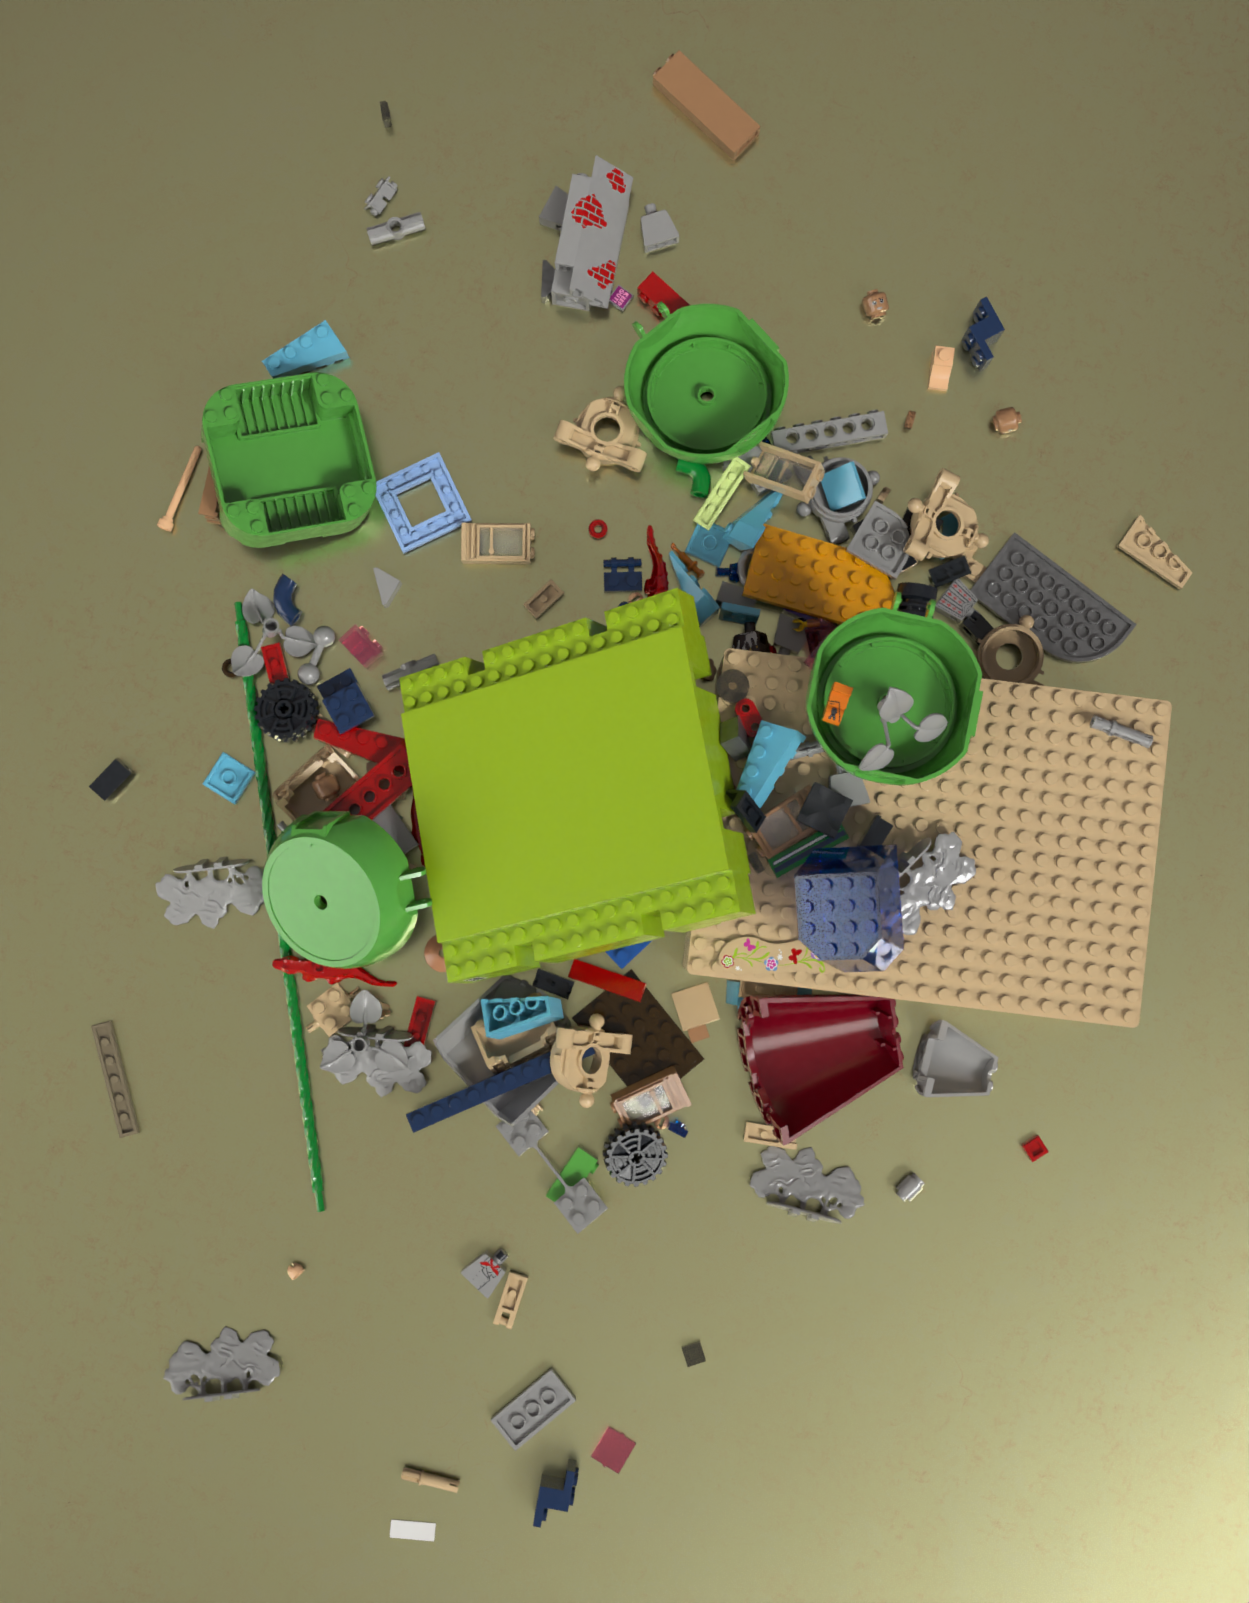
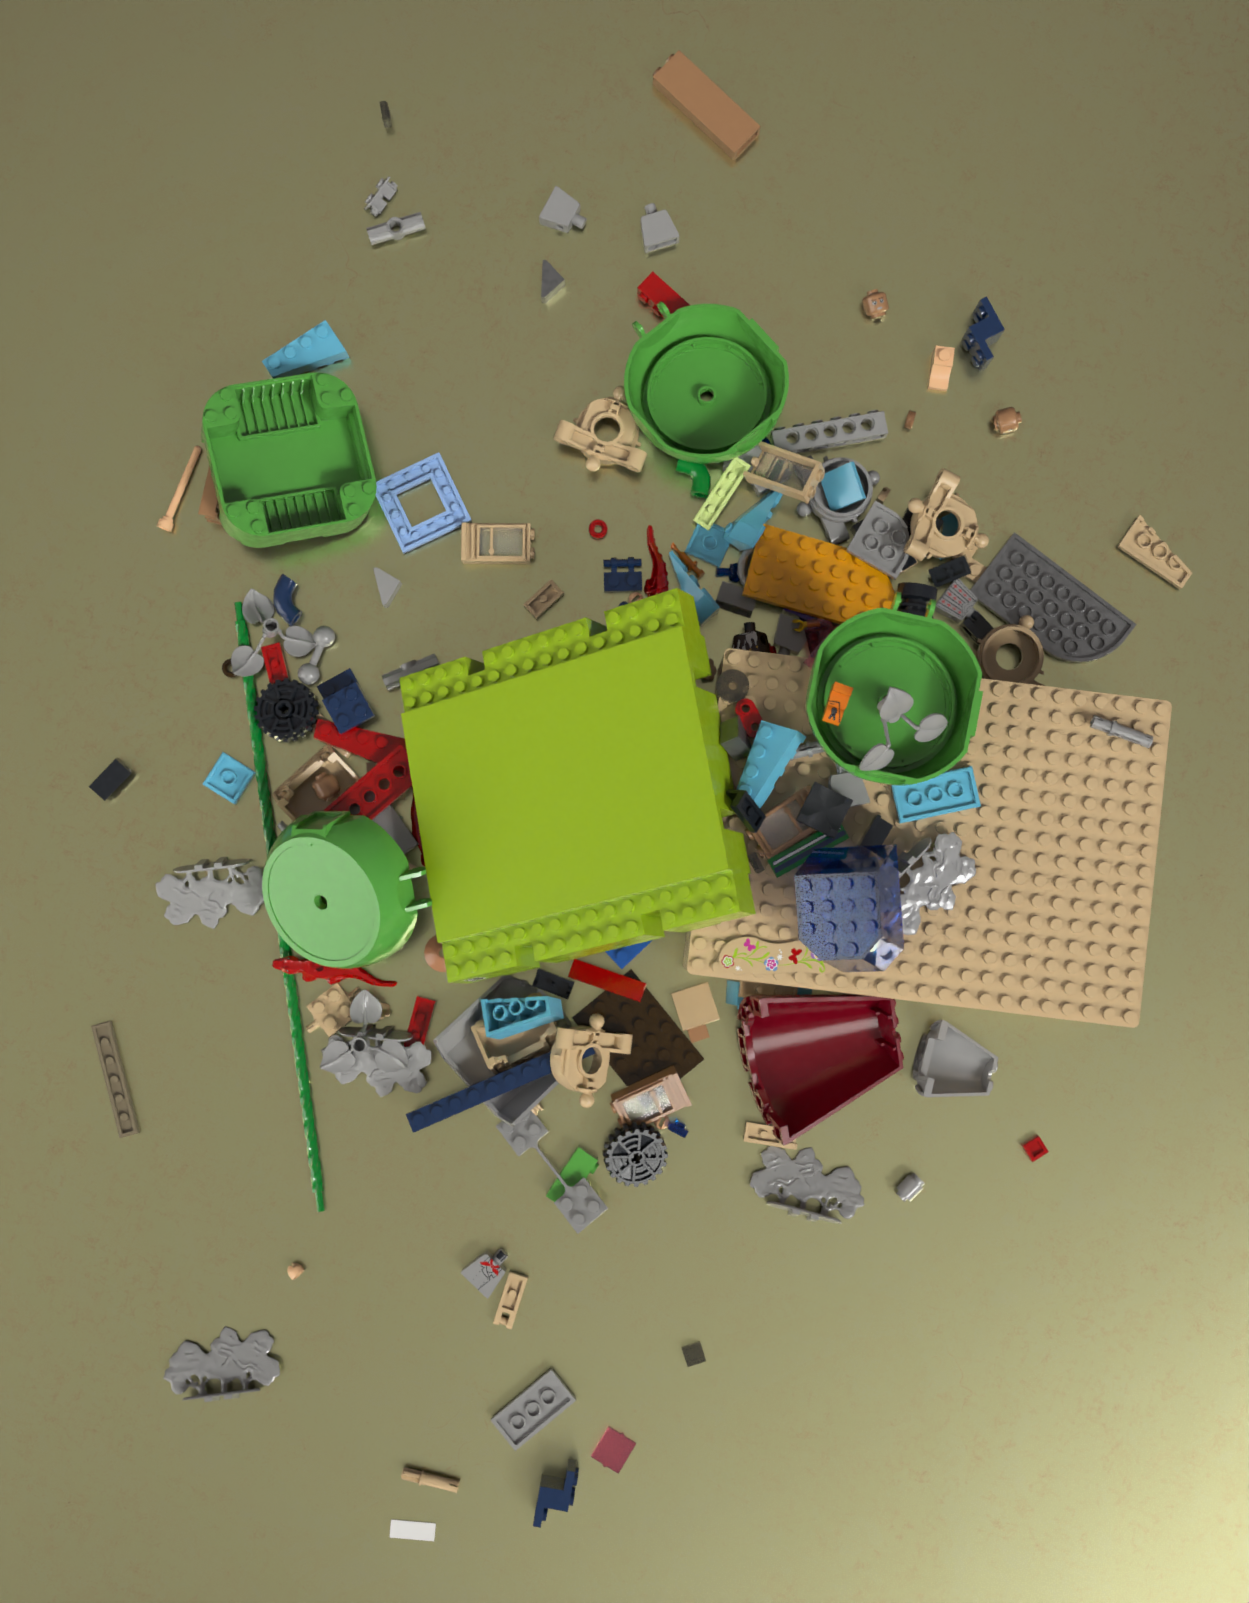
(361, 646): clear pink brick -> none
(591, 237): light grey panel -> none
(620, 298): tile -> none
(738, 613): medium azure tile -> none
(938, 796): none -> medium azure tile

